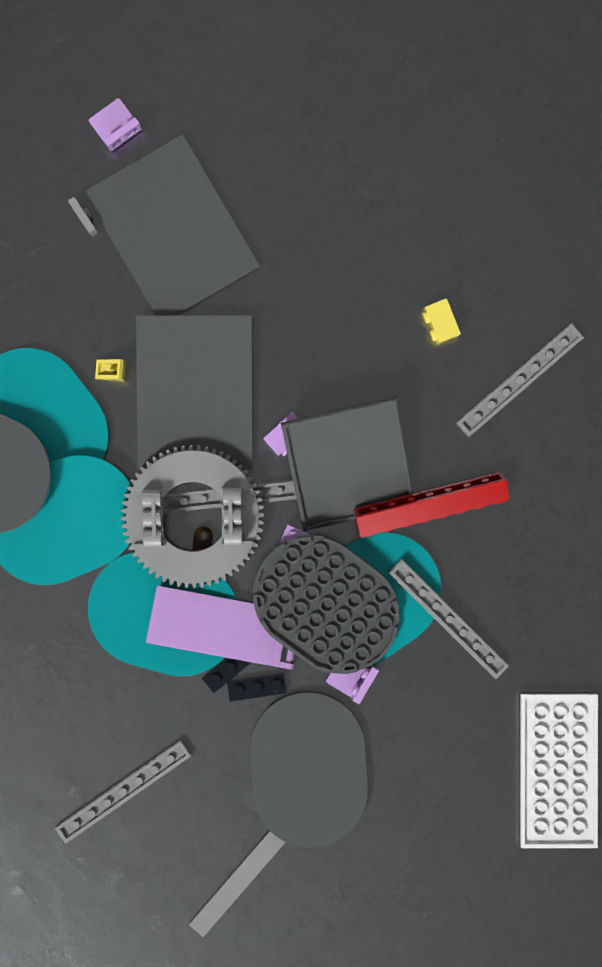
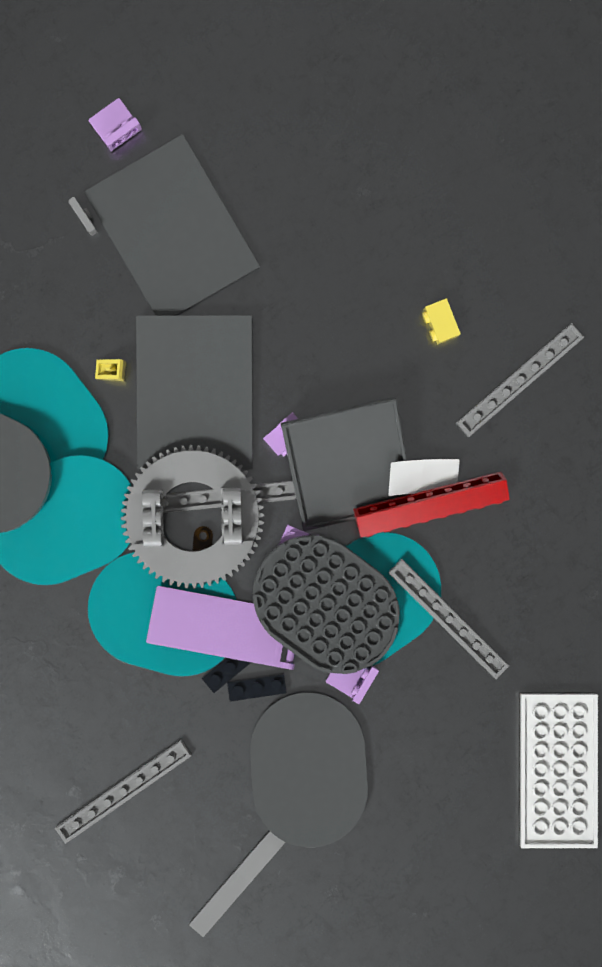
(422, 475): none -> white sticker

